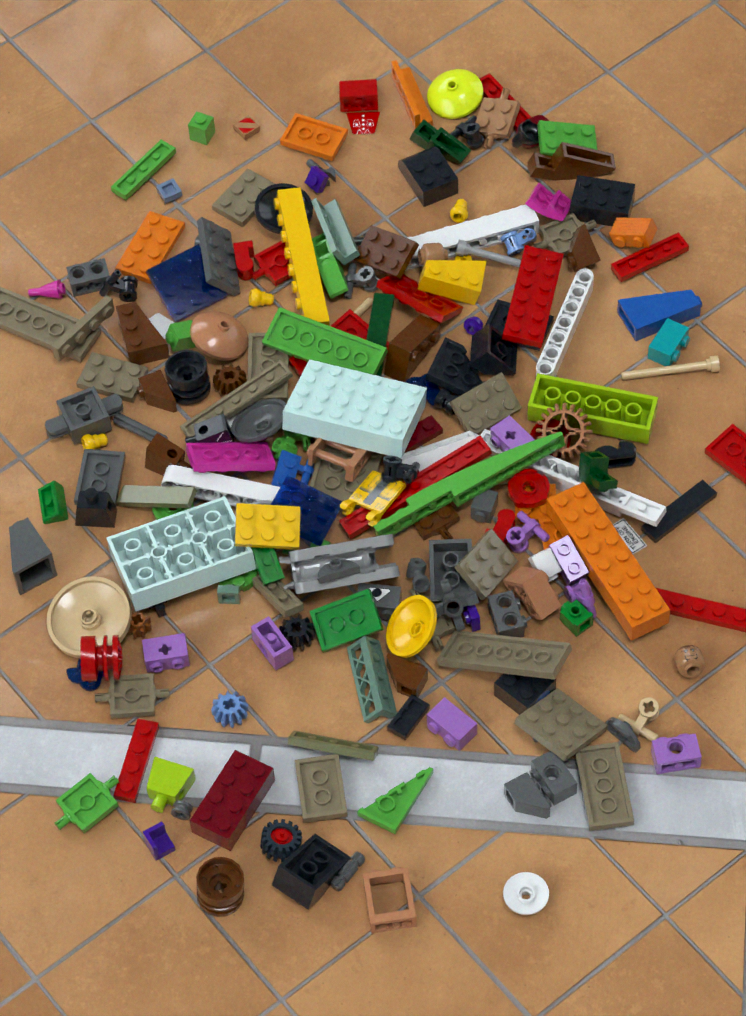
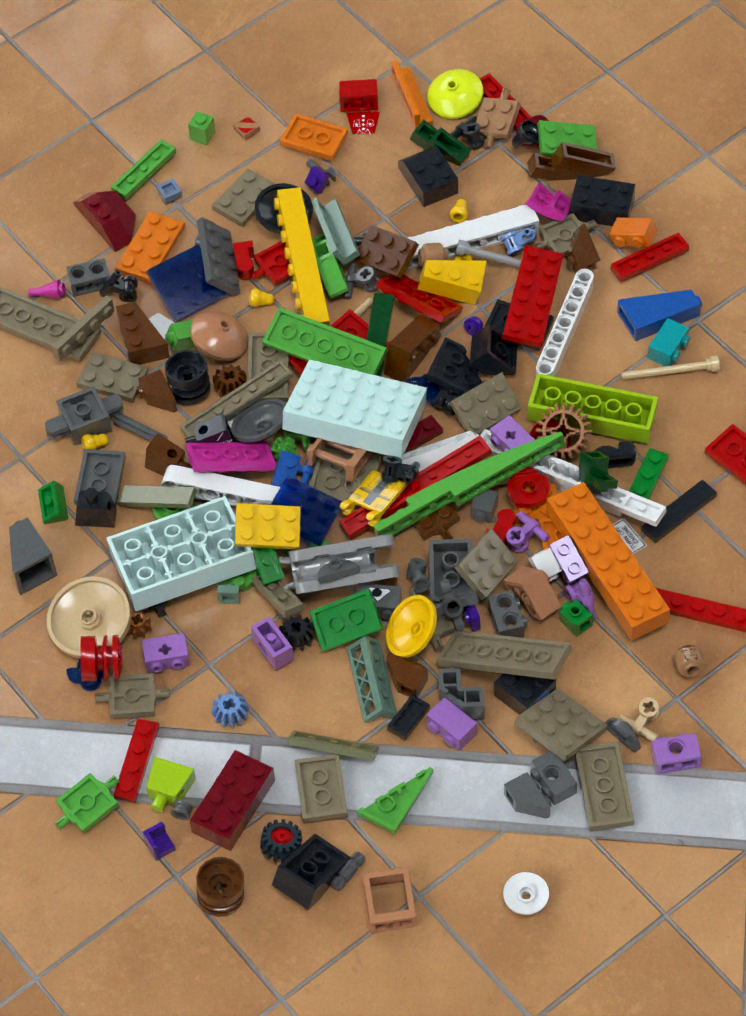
(109, 217): none -> dark red wedge
(467, 699): none -> dark grey brick
(649, 473): none -> green plate

